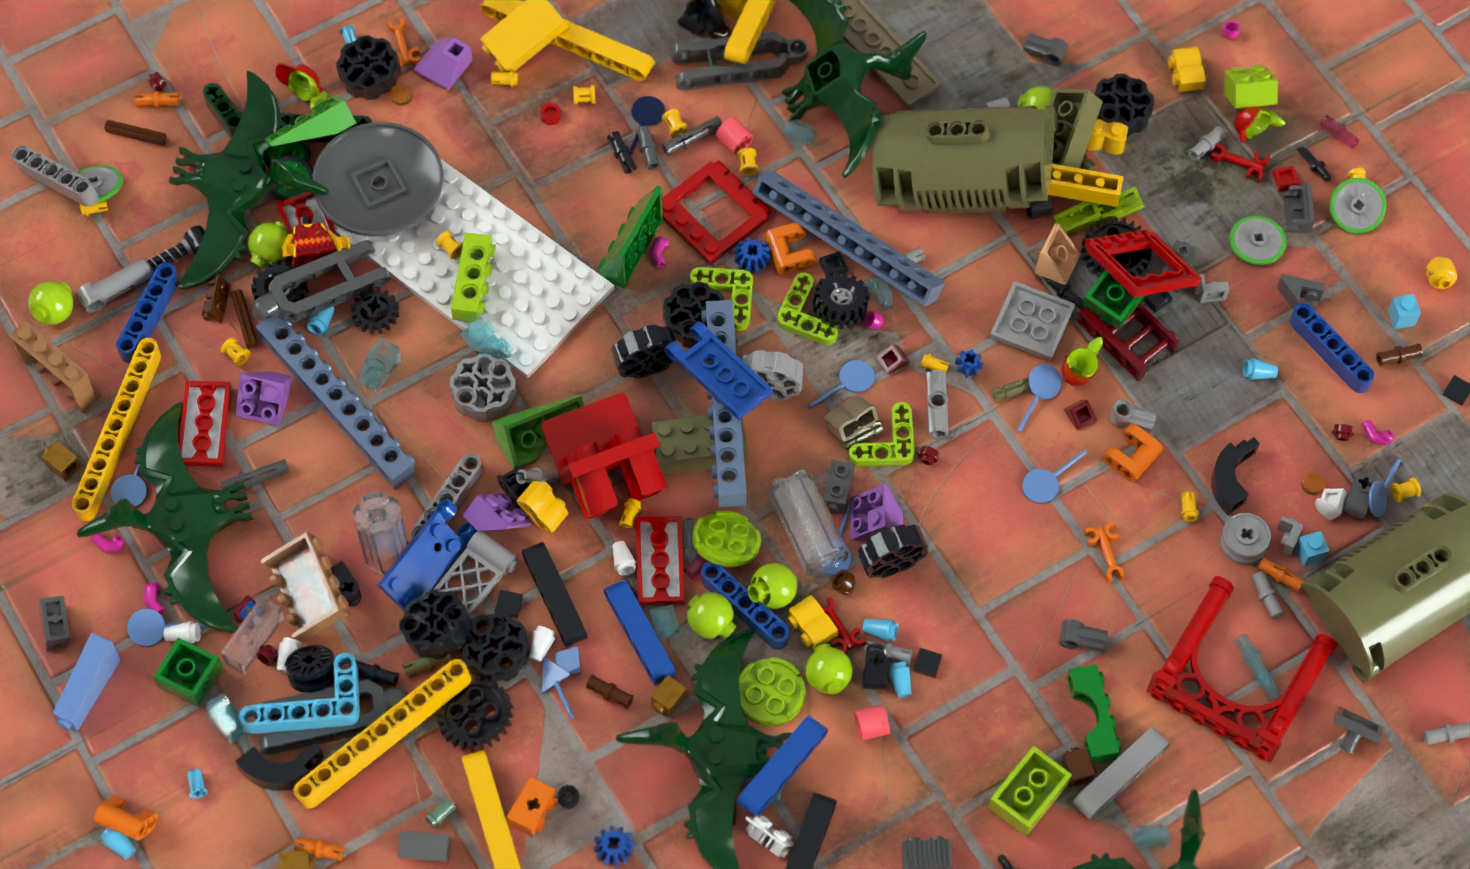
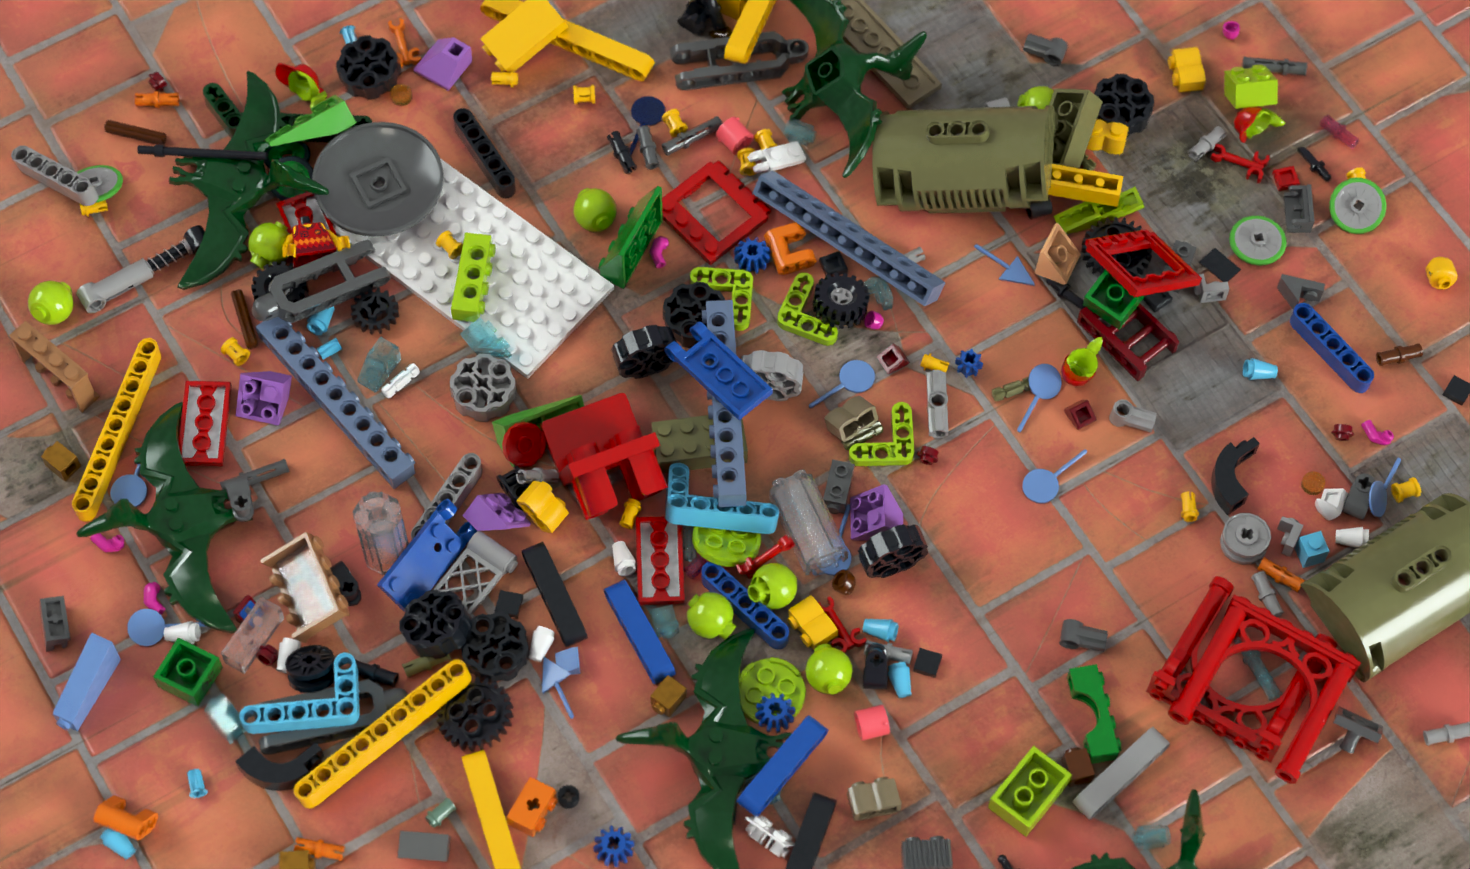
(148, 302): blue beam -> none
(161, 150): none -> black bar
(218, 292): reddish brown hinge -> none
(240, 496): none -> dark grey piece
(329, 348): none -> medium azure piece
(400, 380): none -> white axle
(486, 161): none -> black beam
(523, 444): none -> red tile
(550, 114): red tile -> none
(594, 209): none -> lime brick
(609, 691): reddish brown pin -> none
(705, 511): none -> medium azure beam
(752, 566): none -> red bar
(764, 139): none -> yellow bush
(773, 704): none -> blue gear
(777, 157): none -> white hinge
(874, 798): none -> dark tan brick
(1014, 273): none -> medium blue piece
(1032, 321): light grey plate -> none
(1104, 536): orange bar -> none
(1147, 451): orange connector -> none
(1220, 265): none -> black sticker
(1277, 66): none -> dark grey pin
(1338, 666): none -> red arch
(1352, 536): none -> white cone
(1404, 311): medium azure brick -> none

